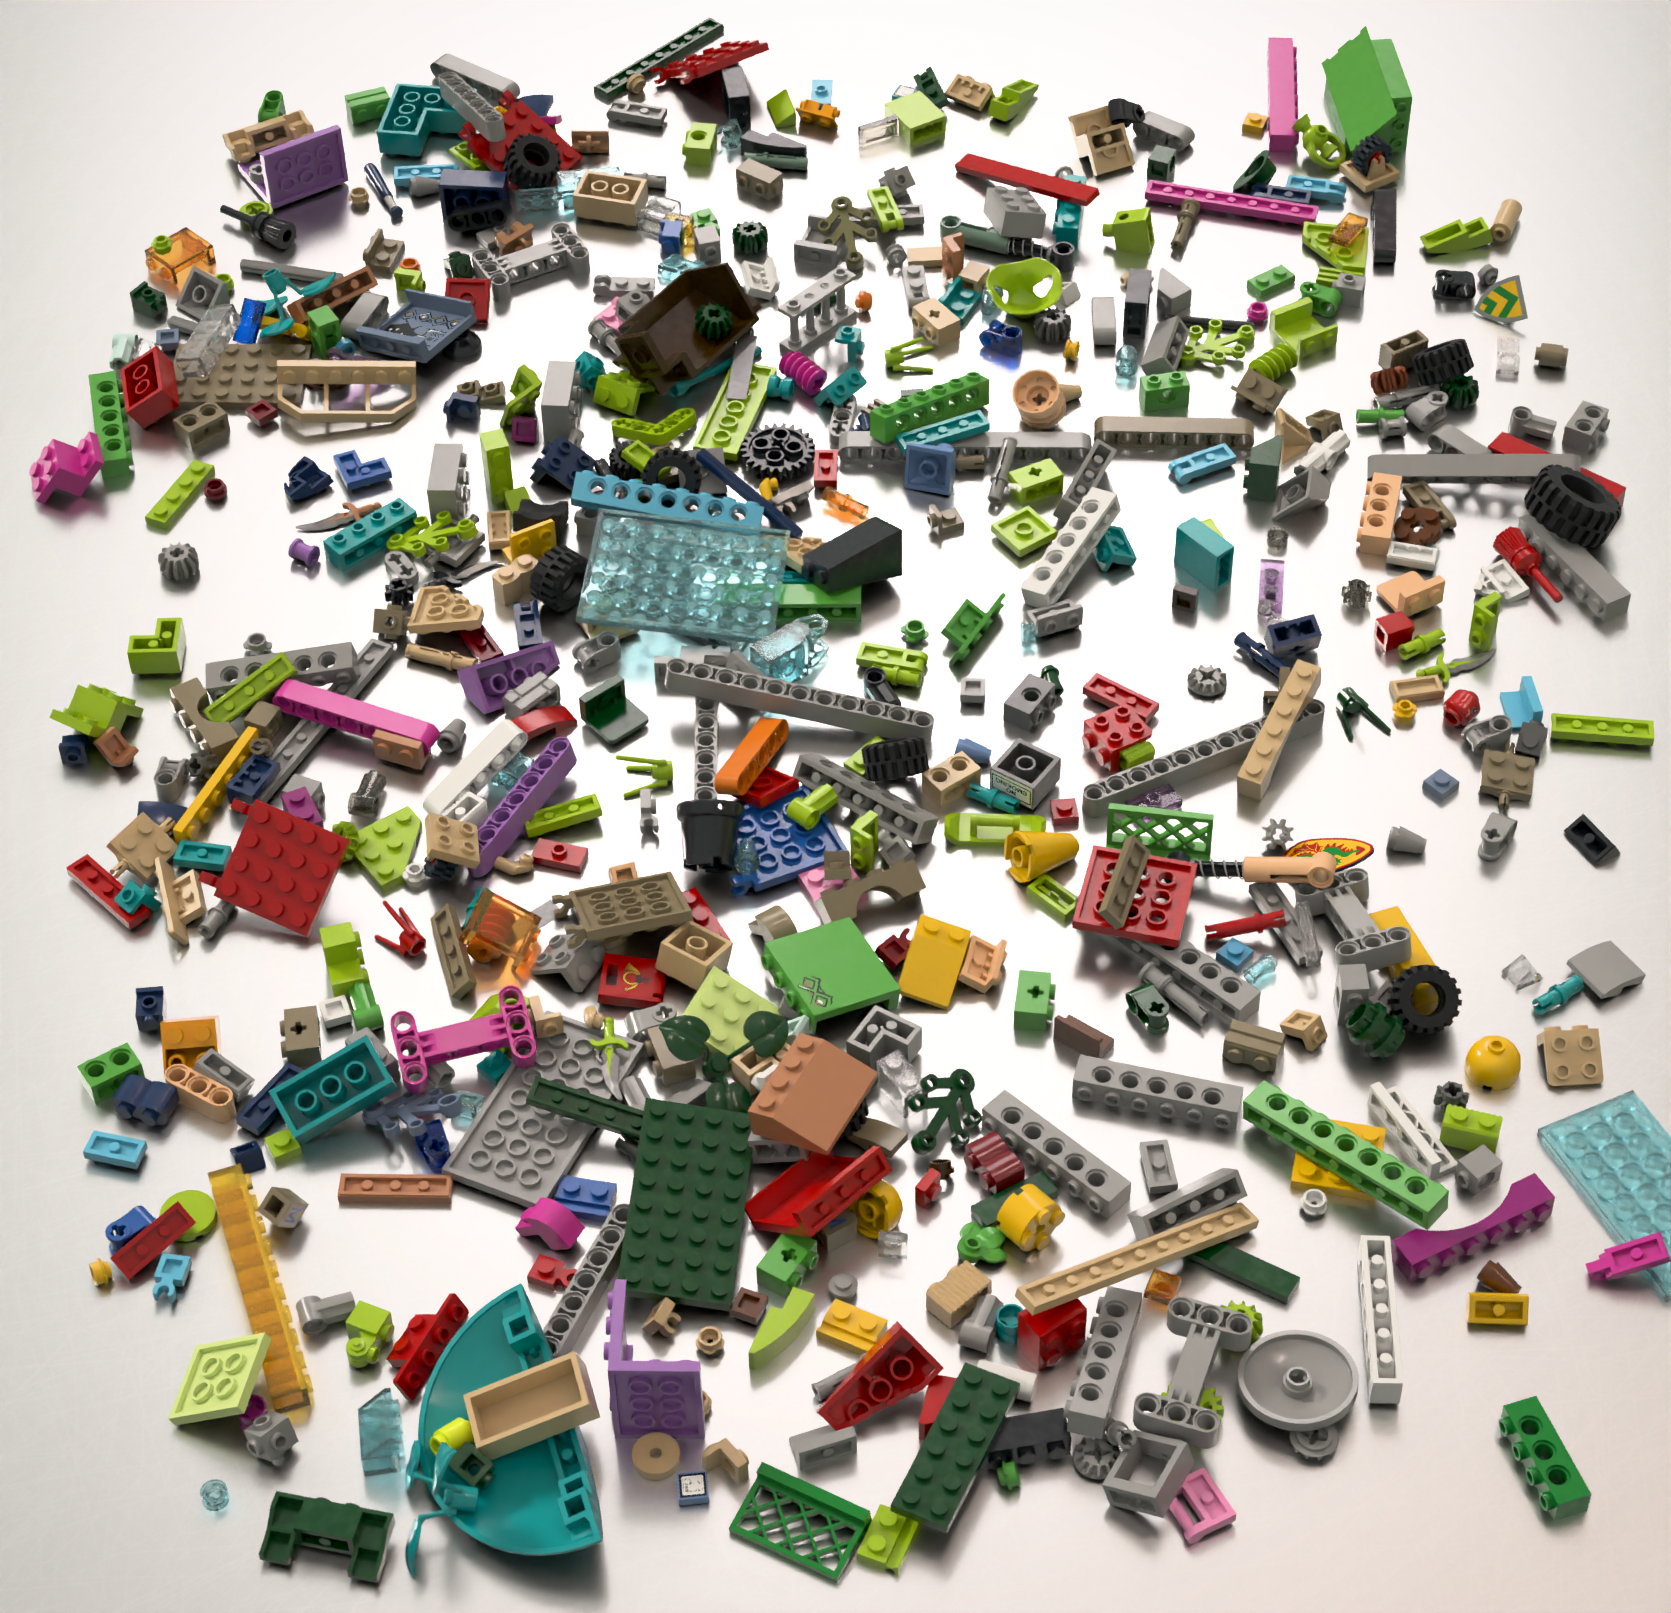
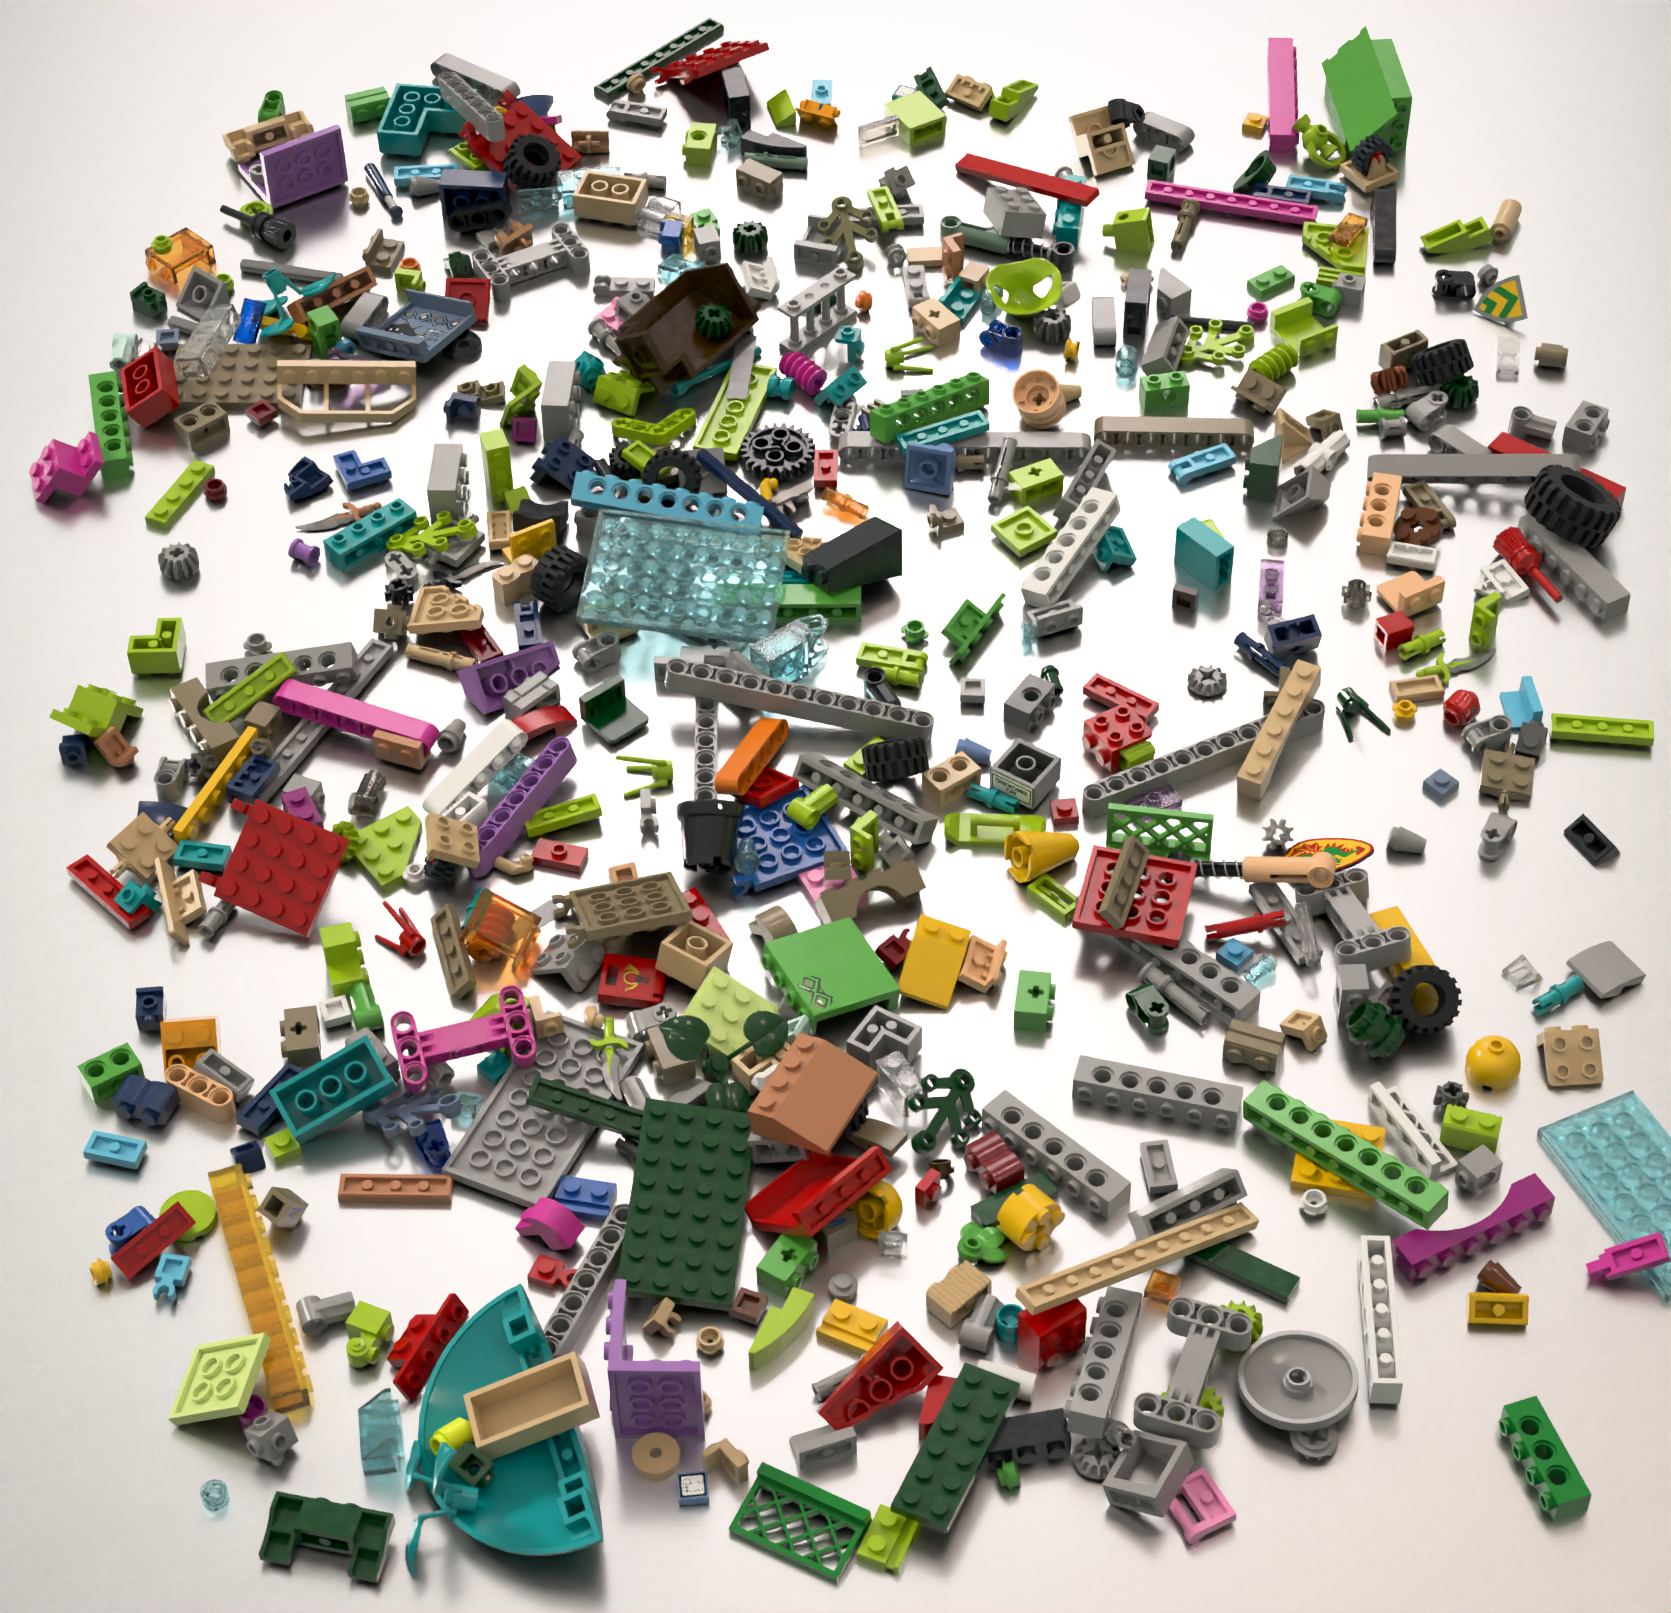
(1082, 1037): reddish brown panel -> none

